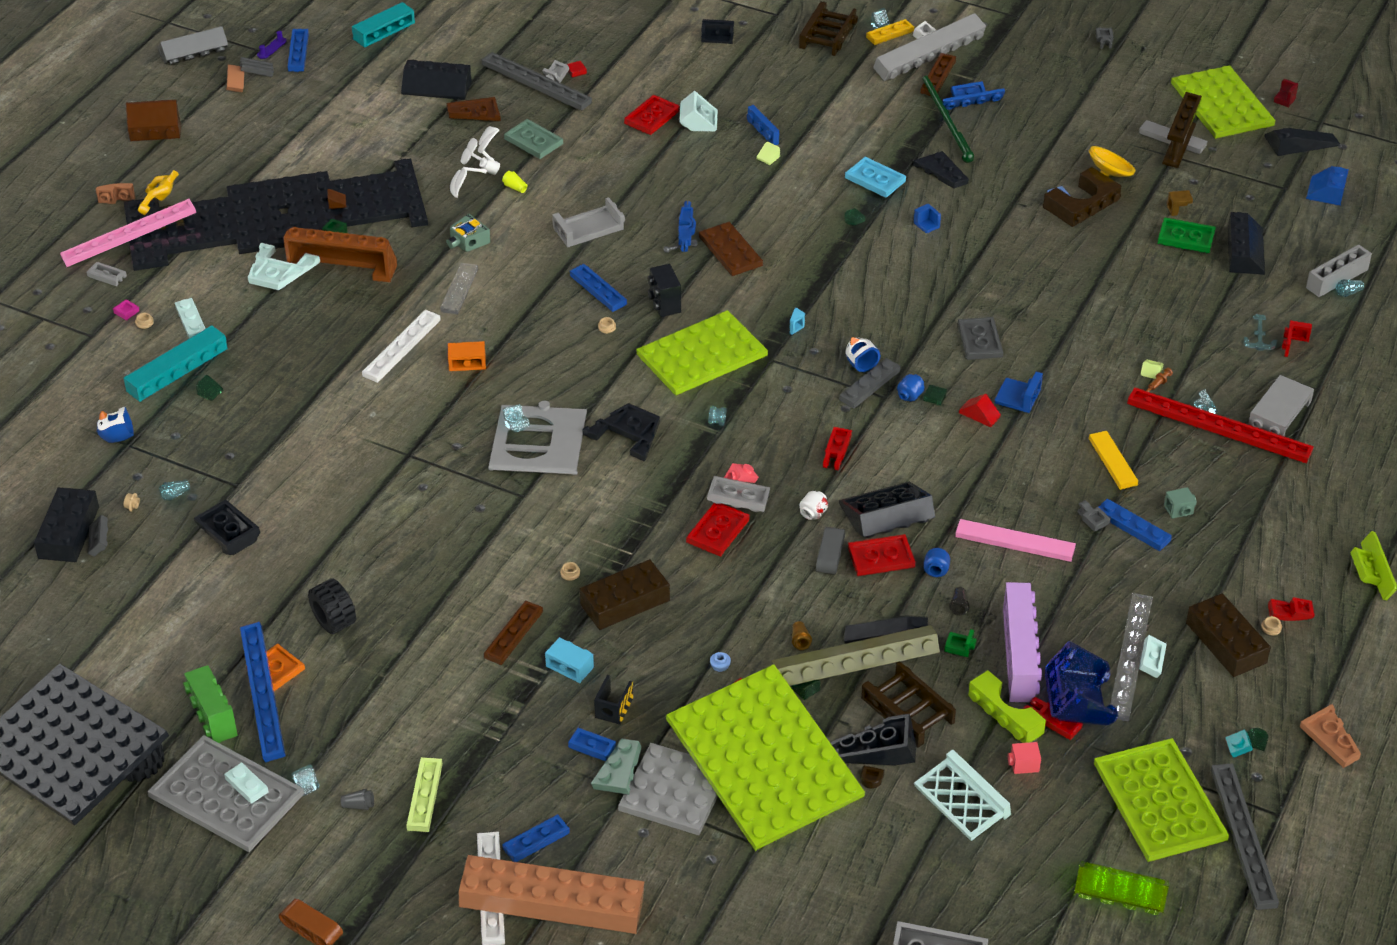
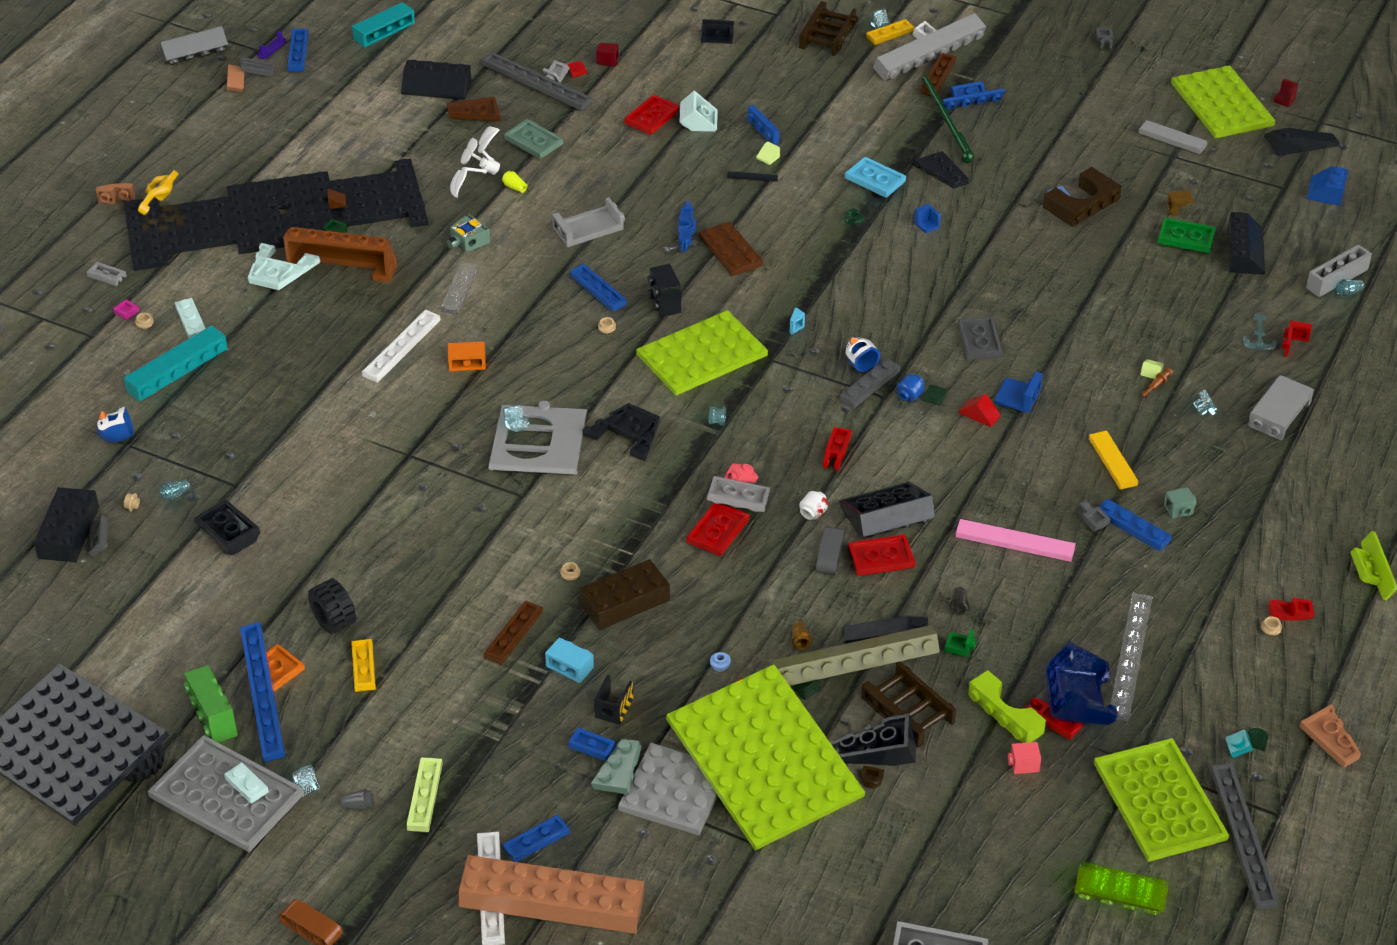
(128, 232): bright pink tile -> none
(153, 120): reddish brown slope -> none
(208, 388): clear green slope -> none
(363, 665): none -> yellow tile
(607, 54): none -> dark red panel
(752, 176): none -> black bar
(937, 562): blue head -> none
(979, 787): light aqua fence -> none
(1021, 642): lavender brick -> none
(1110, 162): yellow dish -> none
(1152, 656): light aqua plate -> none
(1182, 129): dark brown fence -> none
(1220, 425): red plate -> none
(1228, 635): dark brown brick -> none

